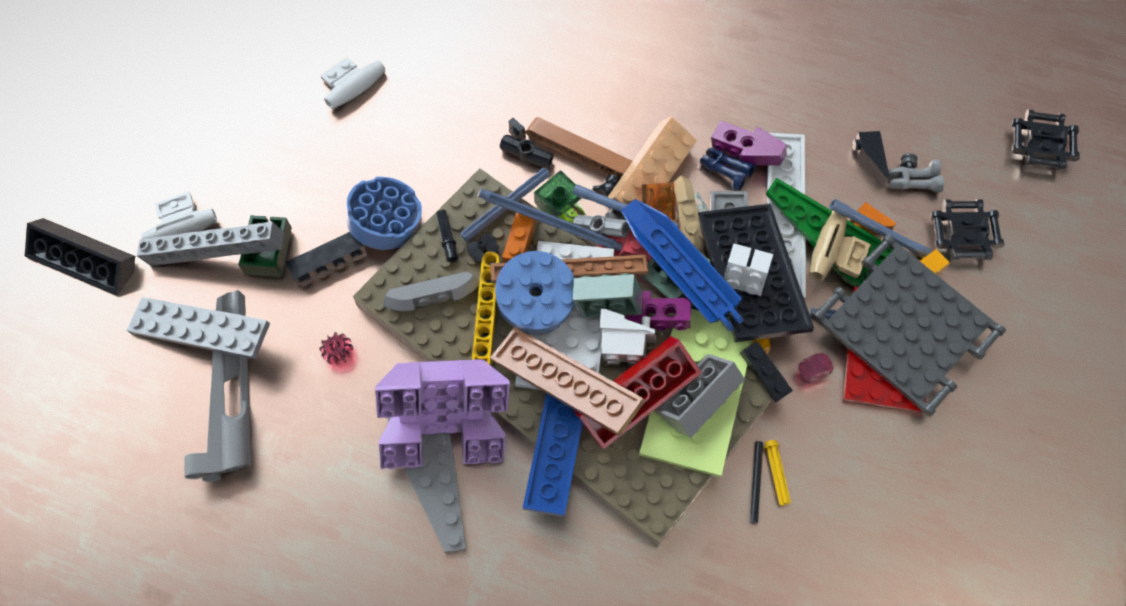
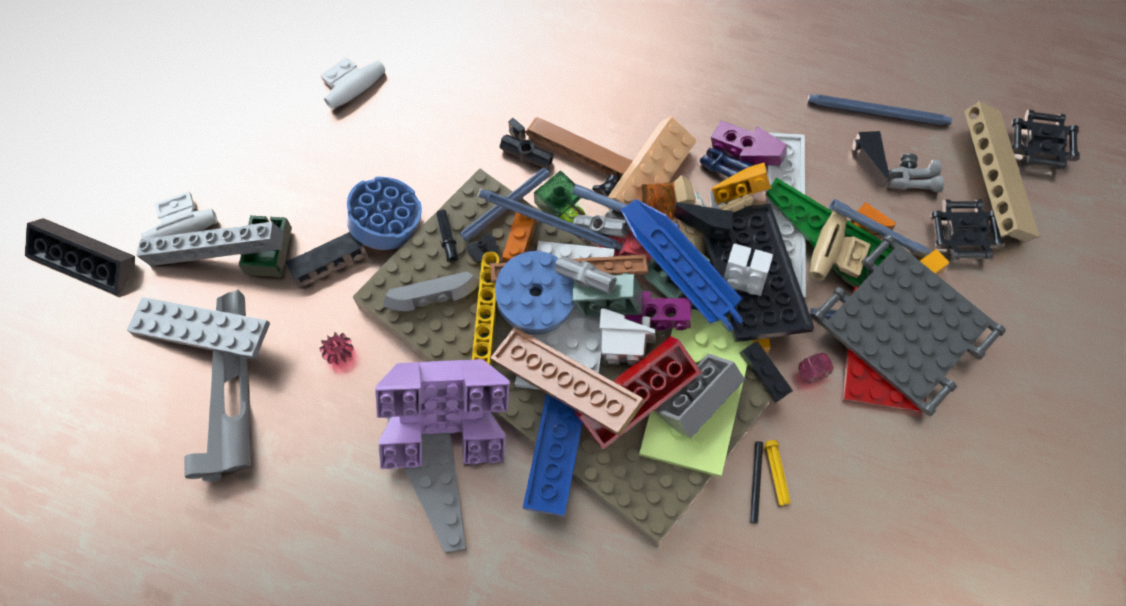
(585, 274): none -> light grey piece
(706, 220): none -> black slope
(738, 204): none -> tan axle
(748, 181): none -> light orange slope
(880, 109): none -> sand blue piece
(1003, 171): none -> tan tile

